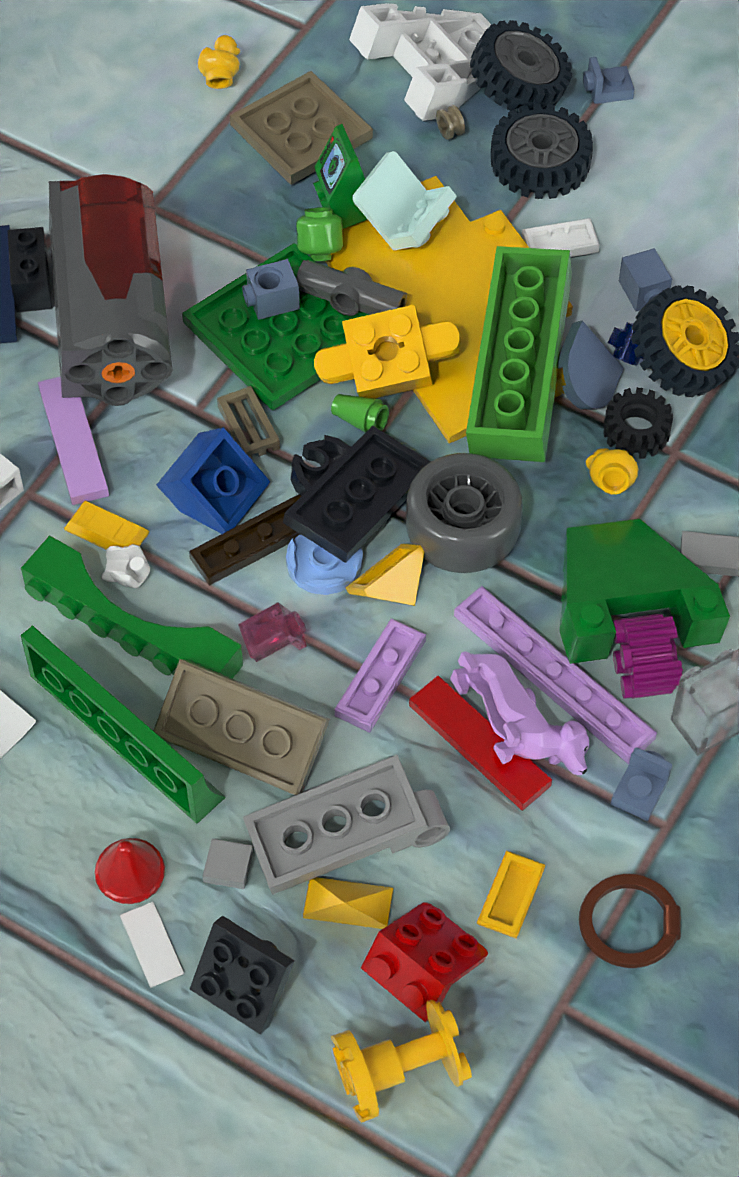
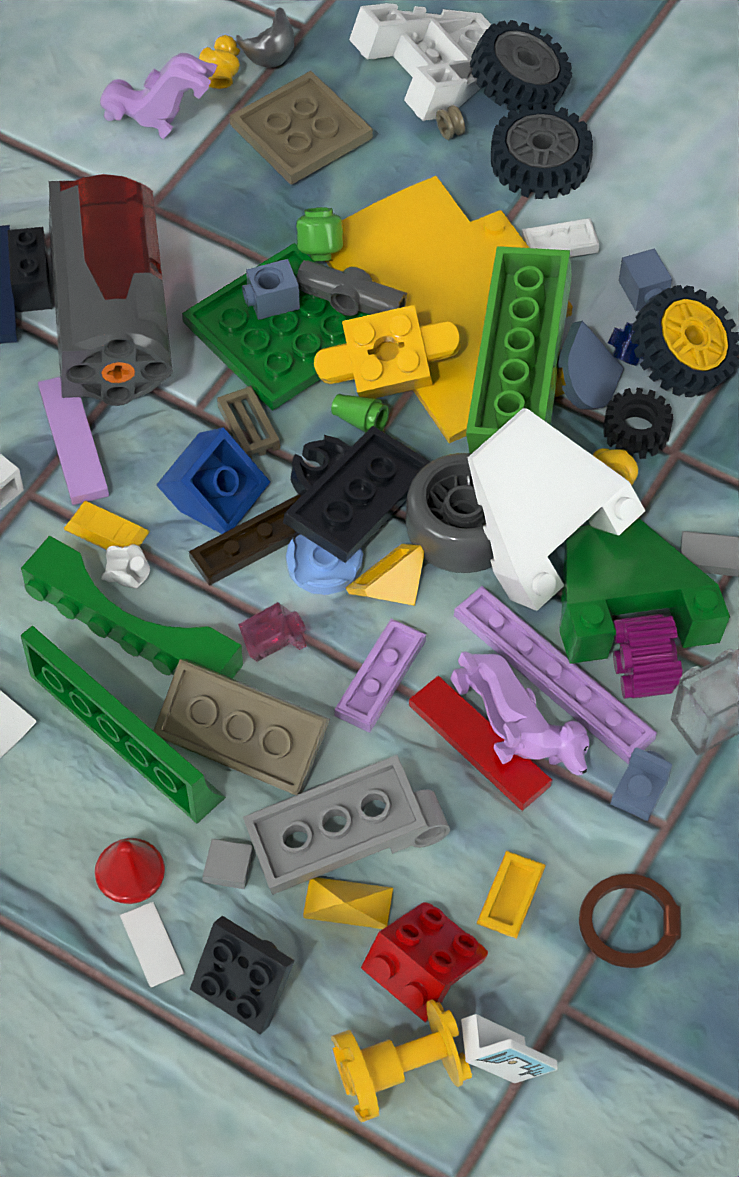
(162, 94): none -> lavender animal
(272, 45): none -> flat silver hair
(339, 177): green slope -> none
(400, 204): light aqua bracket -> none
(502, 1051): none -> white panel
(536, 495): none -> white wedge
(607, 83): sand blue bracket -> none

